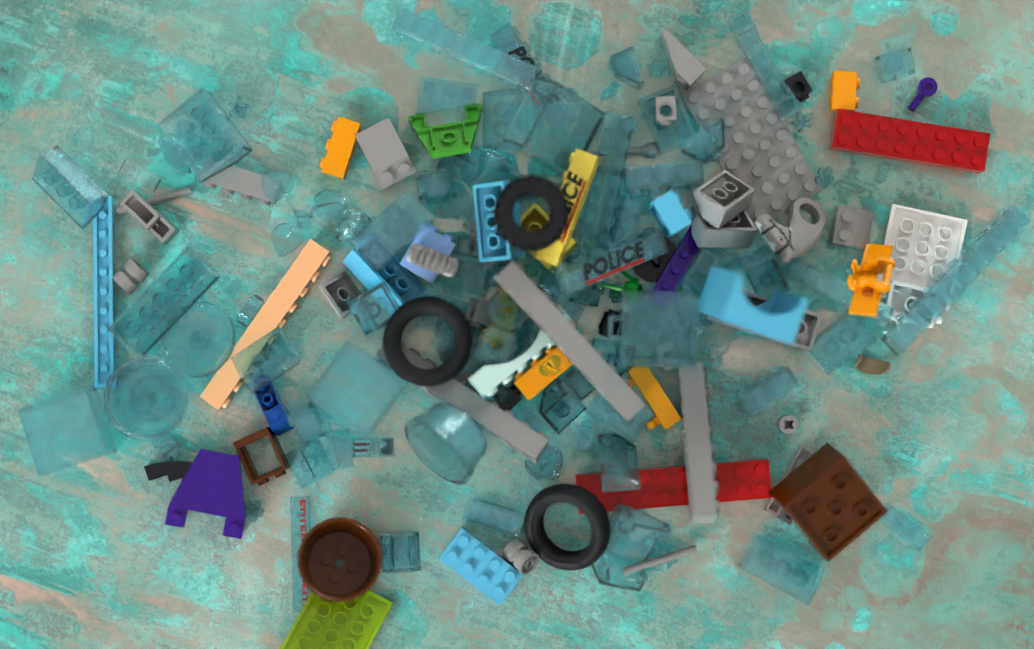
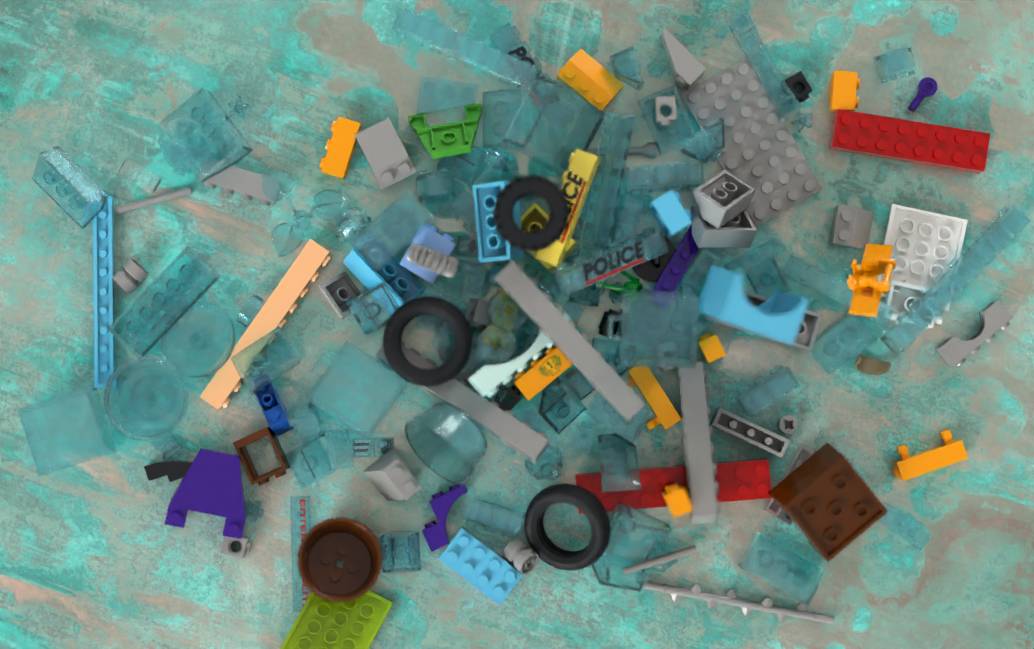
(149, 217): light grey slope -> none
(227, 547): none -> light grey brick
(393, 477): none -> light grey slope
(441, 503): none -> dark purple arch
(590, 80): none -> light orange slope
(676, 500): none -> light orange brick
(710, 347): none -> light orange brick
(746, 605): none -> light grey plant
(750, 432): none -> light grey brick
(798, 236): light grey animal -> none
(824, 177): clear light blue plant -> none
(929, 460): none -> light orange brick
(992, 319): none -> light grey arch

